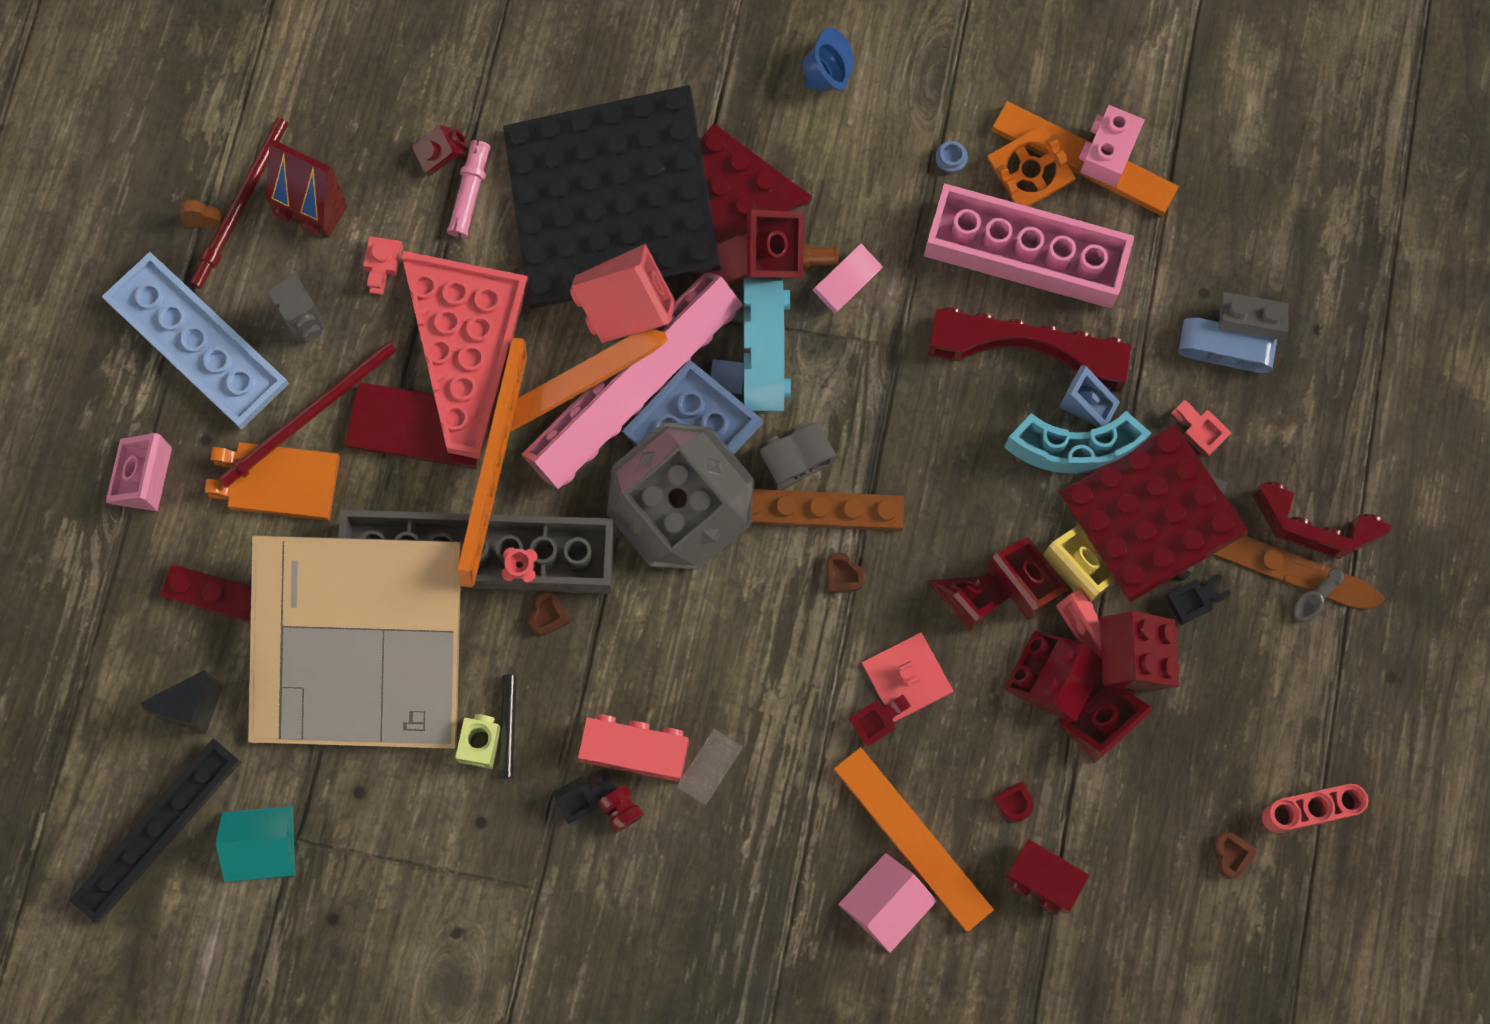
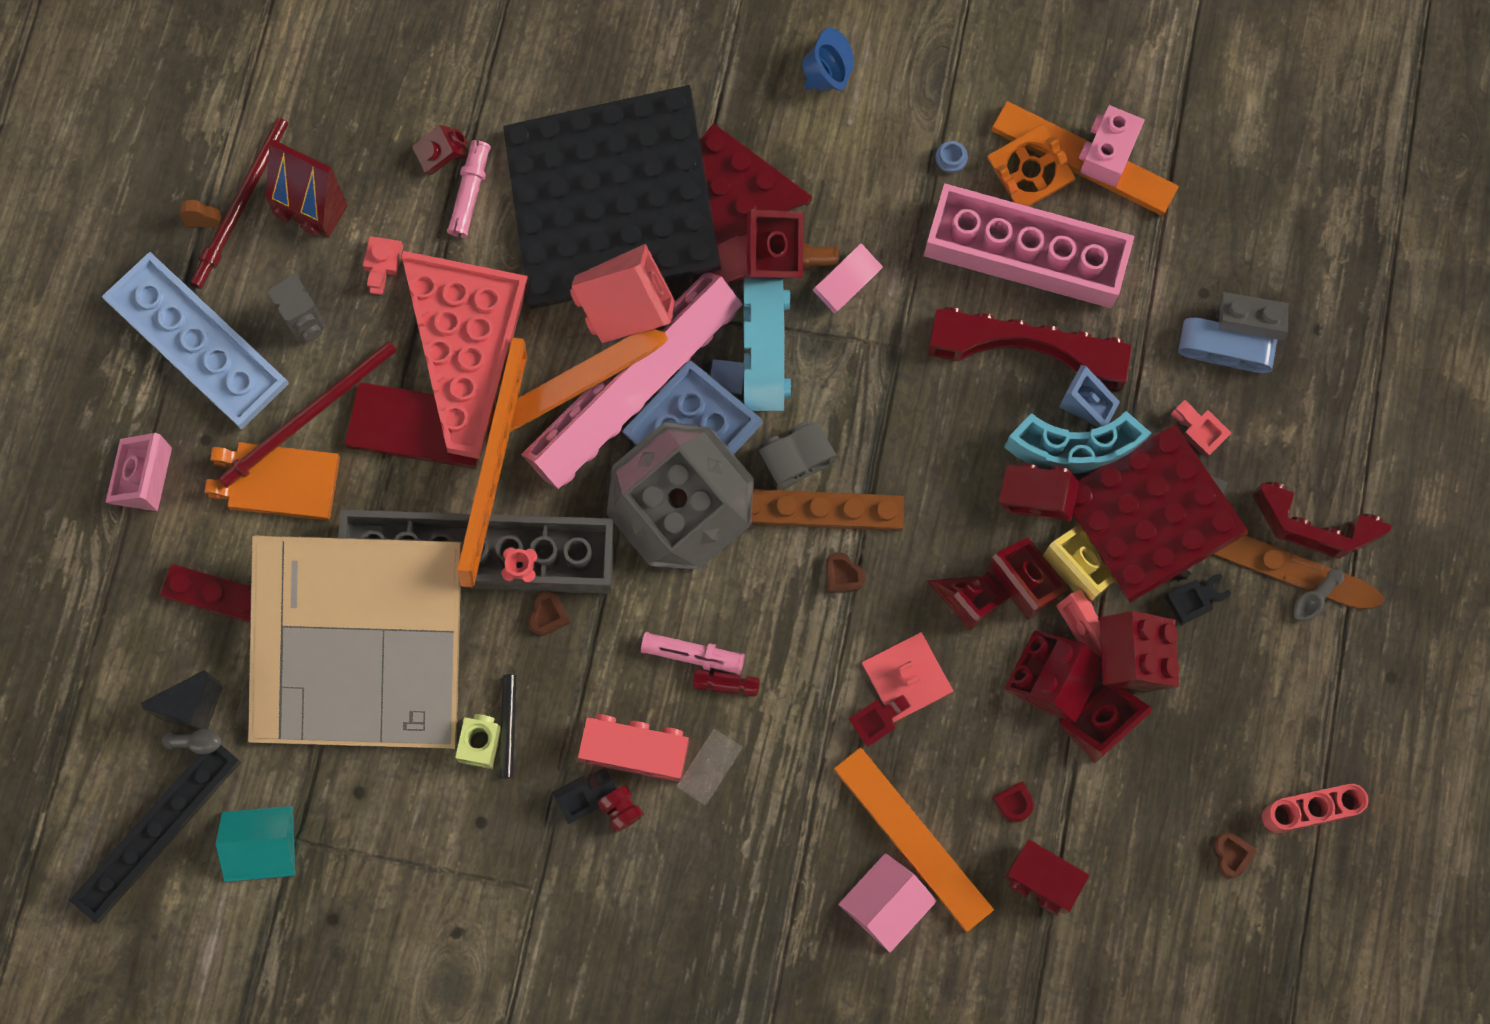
(200, 741): none -> dark grey piece
(693, 653): none -> bright pink pin
(726, 683): none -> dark red axle
(1039, 491): none -> dark red brick

